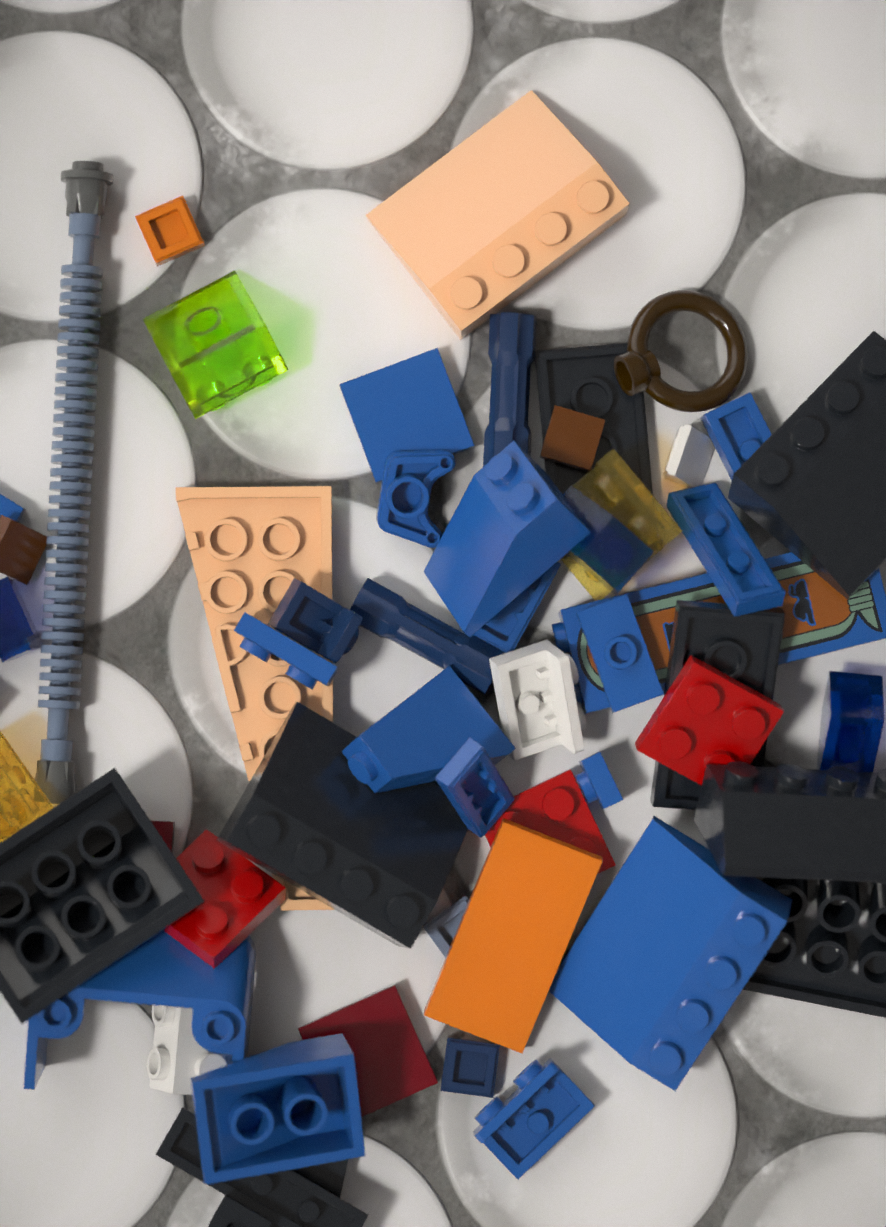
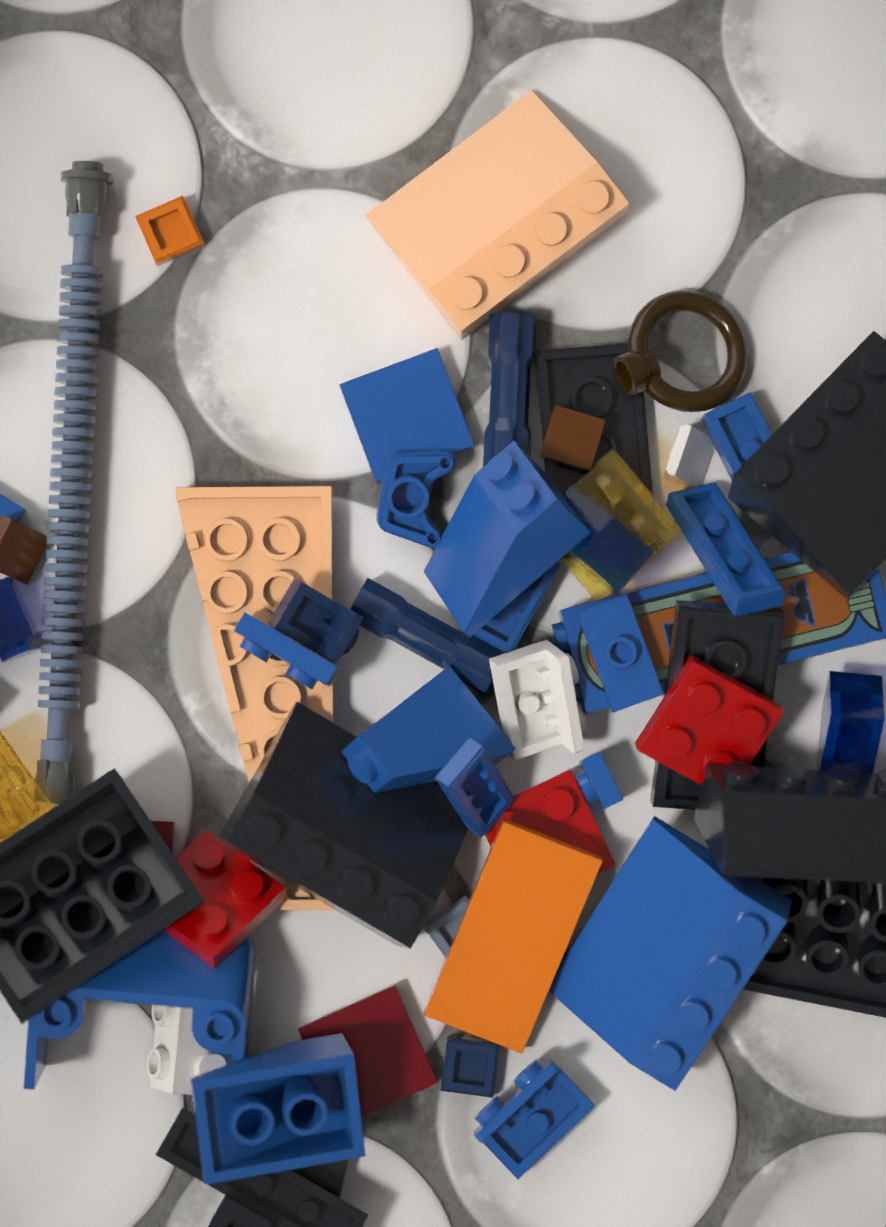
(215, 344): clear neon green slope -> none

